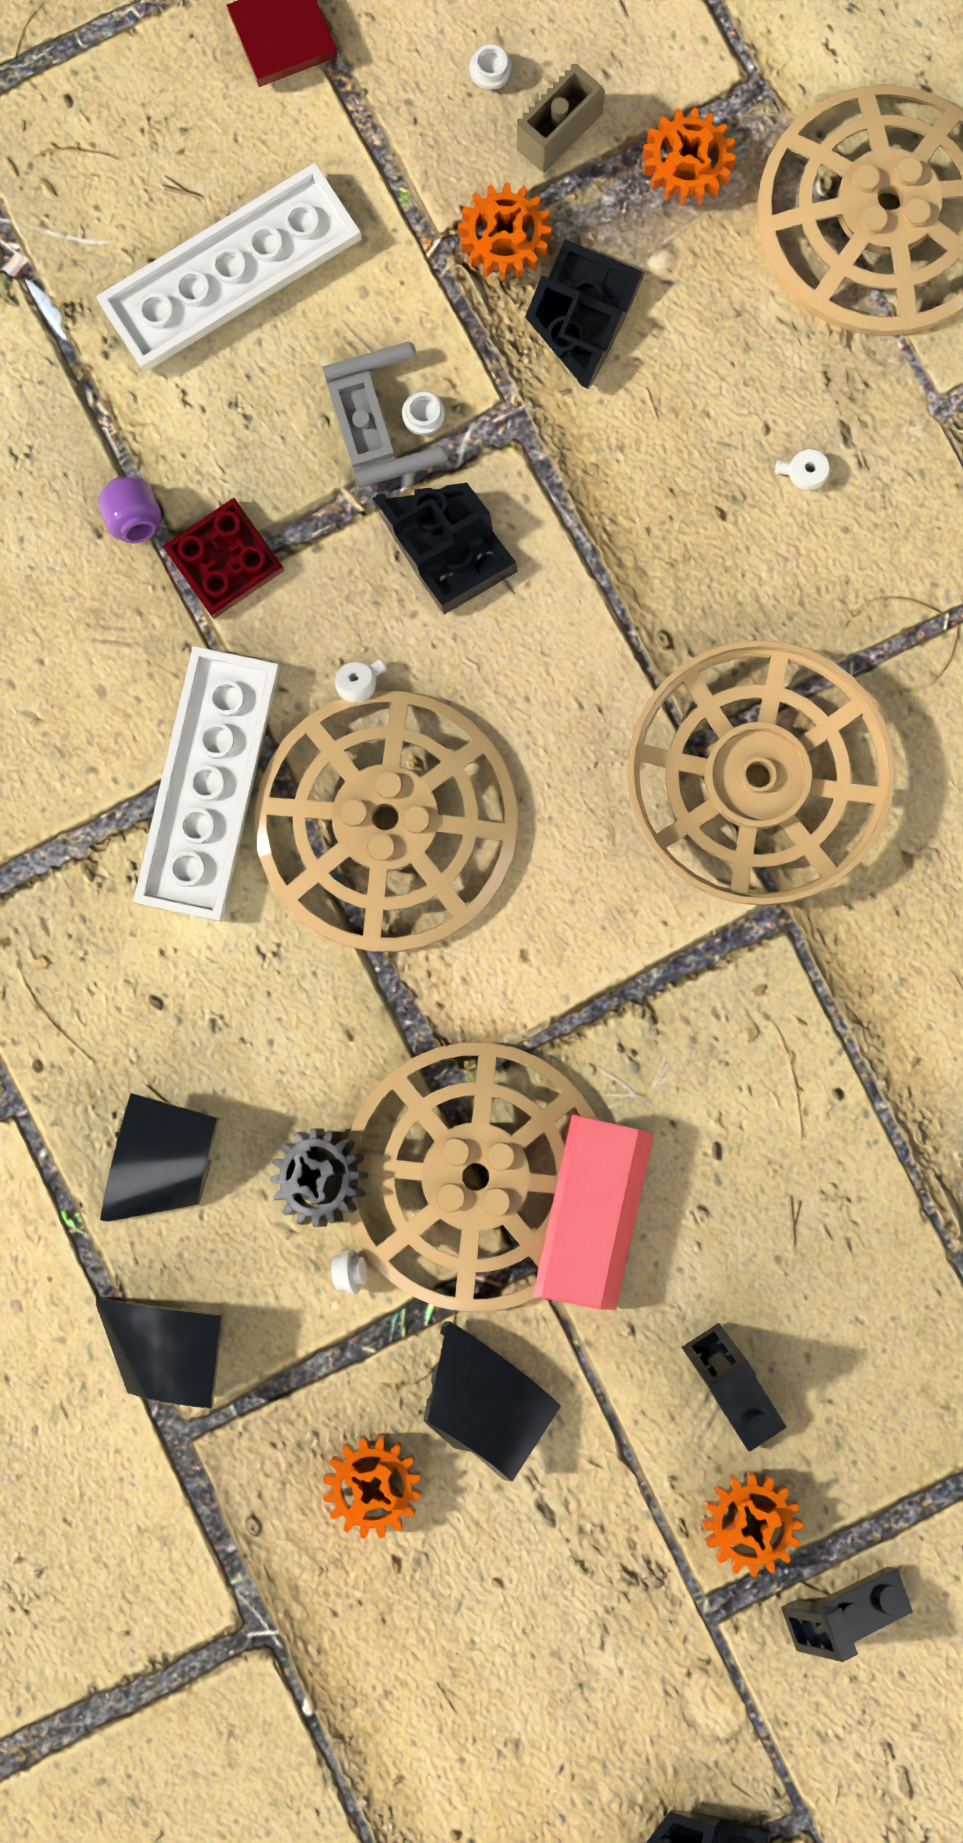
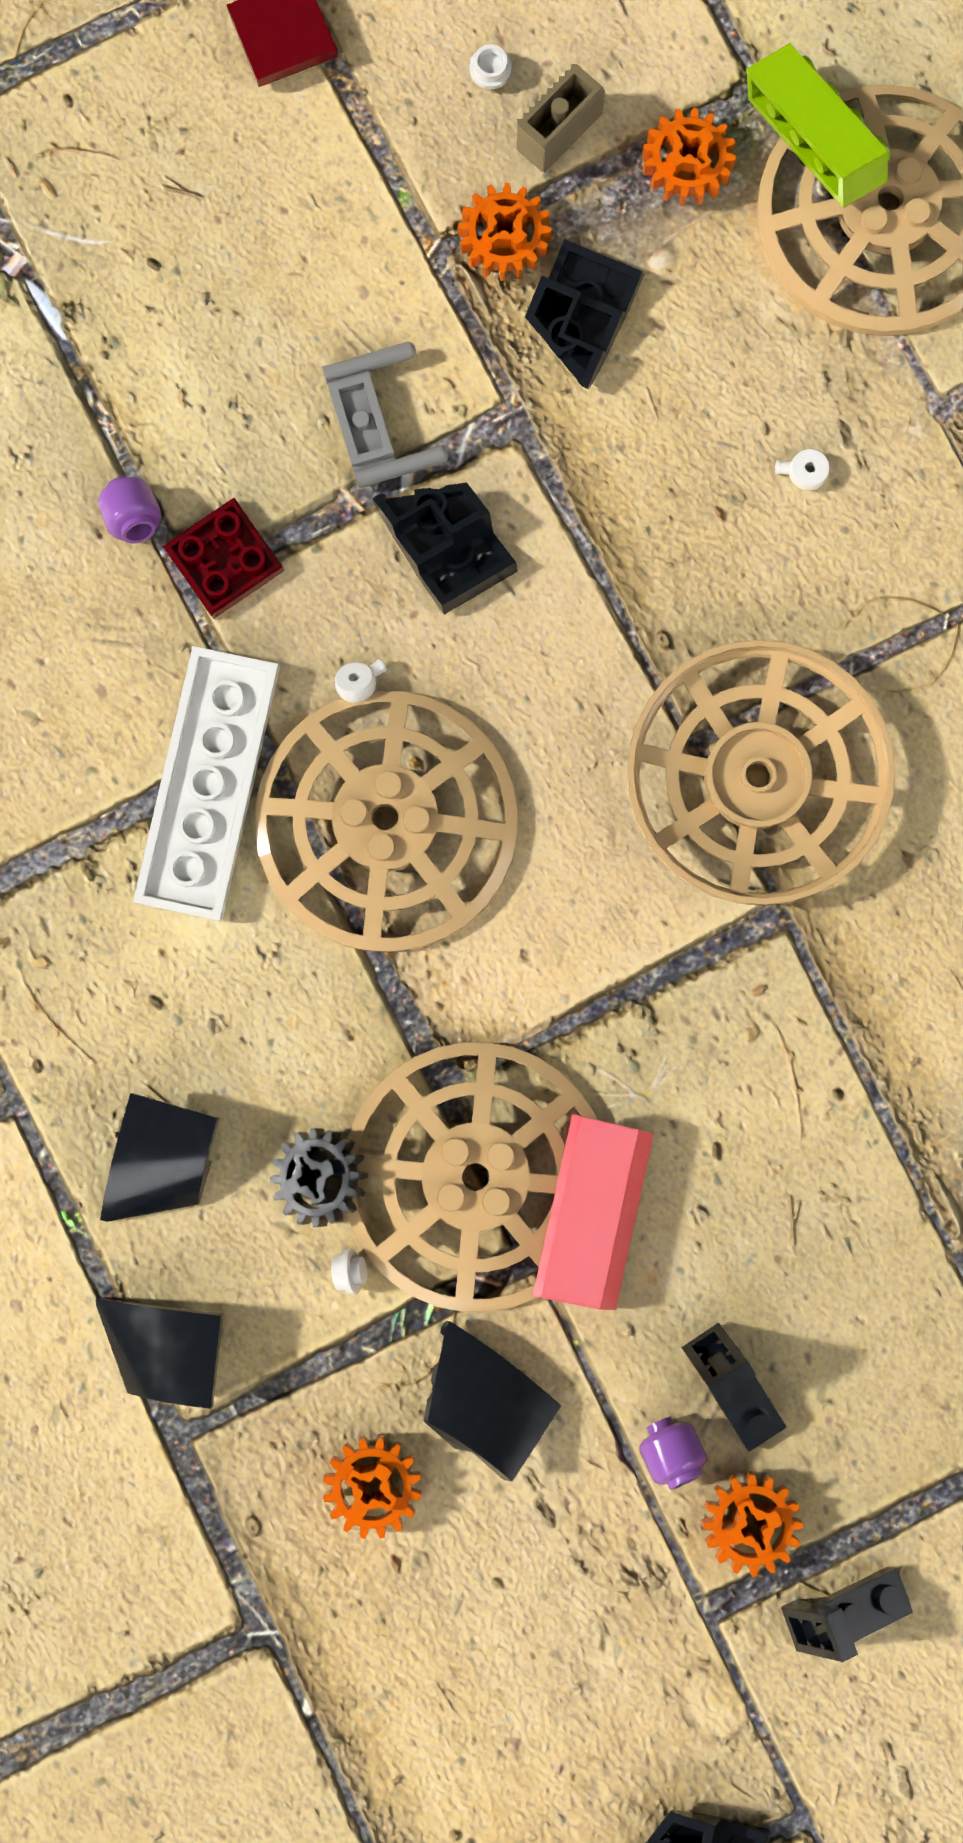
(229, 267): white plate -> none
(423, 413): white plate -> none
(673, 1453): none -> medium lavender head
(818, 125): none -> lime brick

